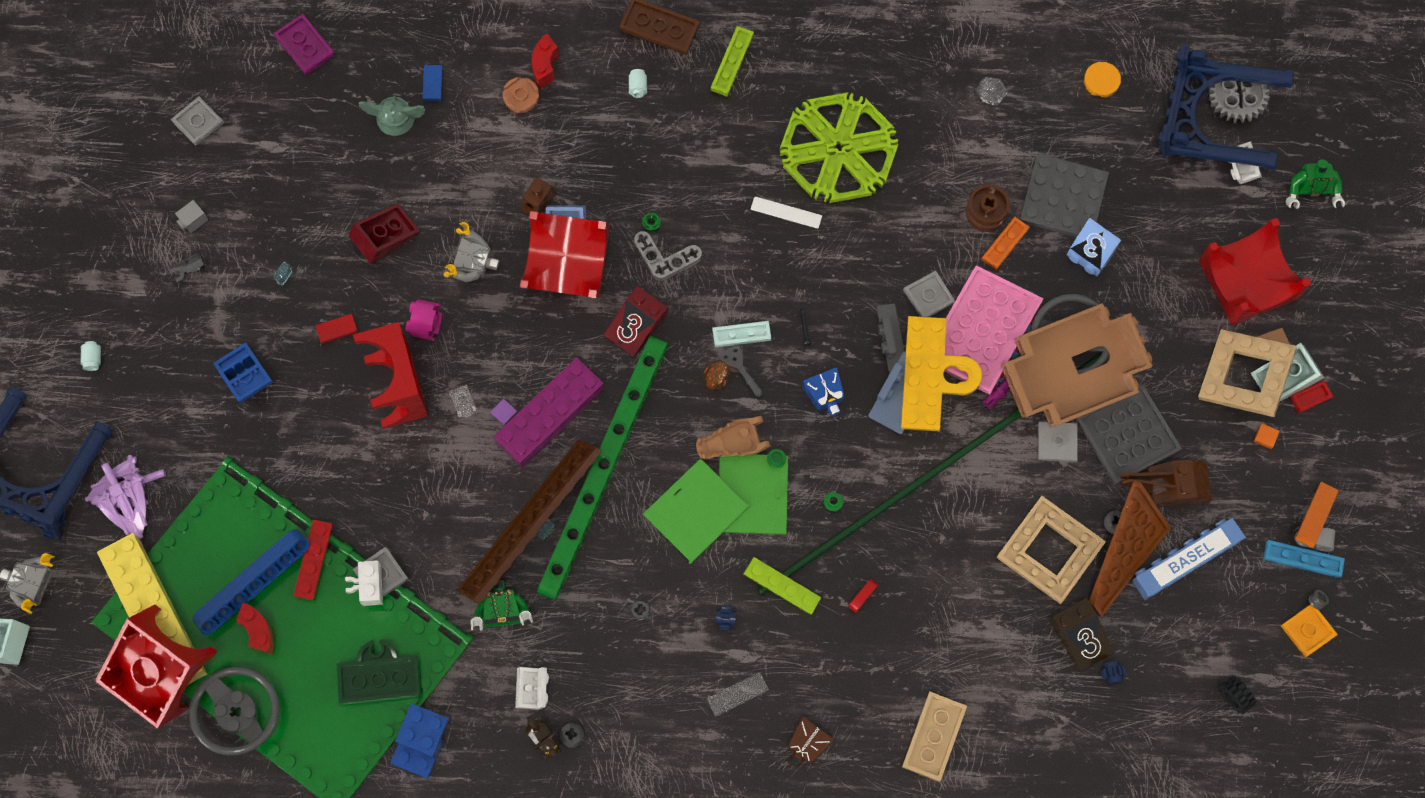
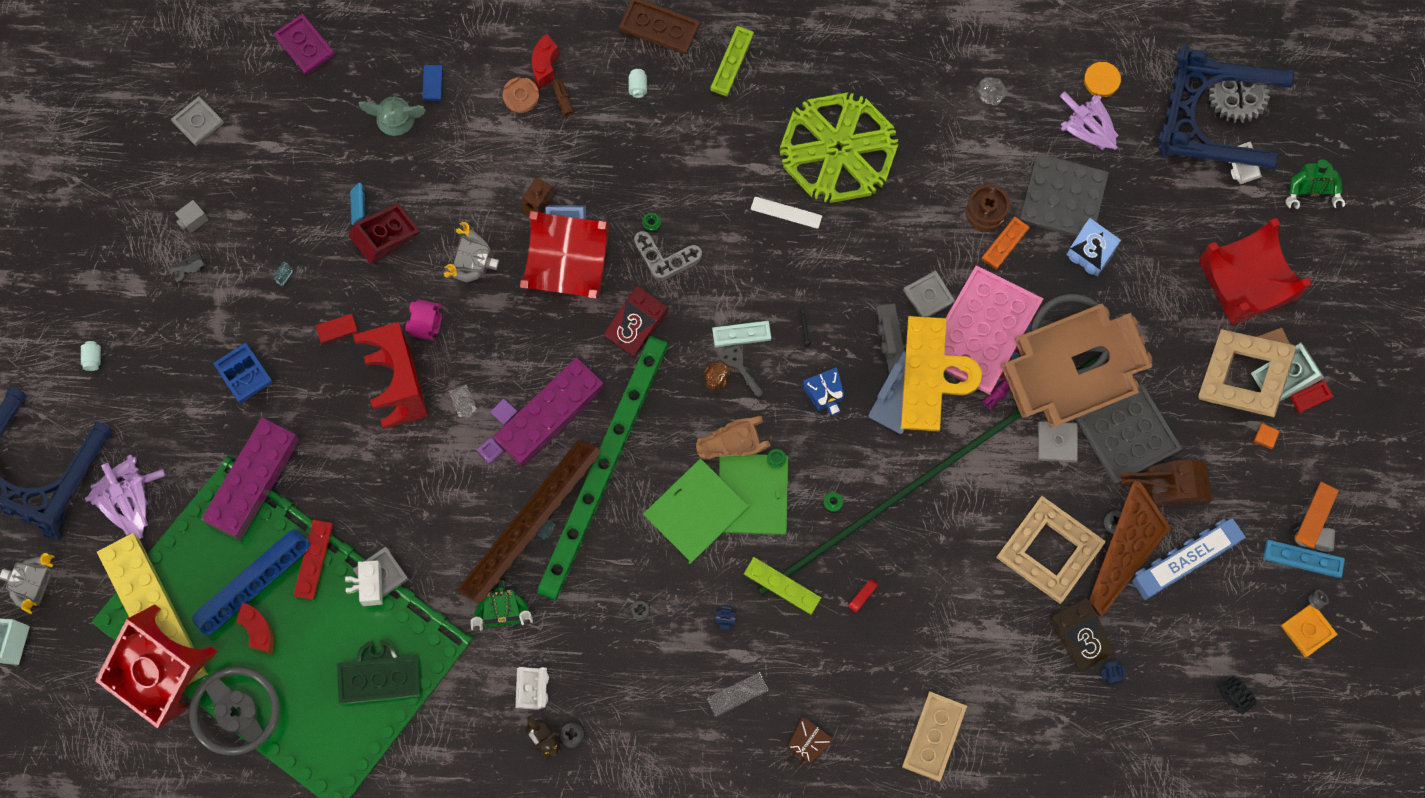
(250, 479): none -> magenta brick
(357, 203): none -> dark azure slope
(419, 741): blue bracket -> none
(490, 451): none -> medium lavender tile
(563, 98): none -> reddish brown axle
(1102, 136): none -> lavender bar

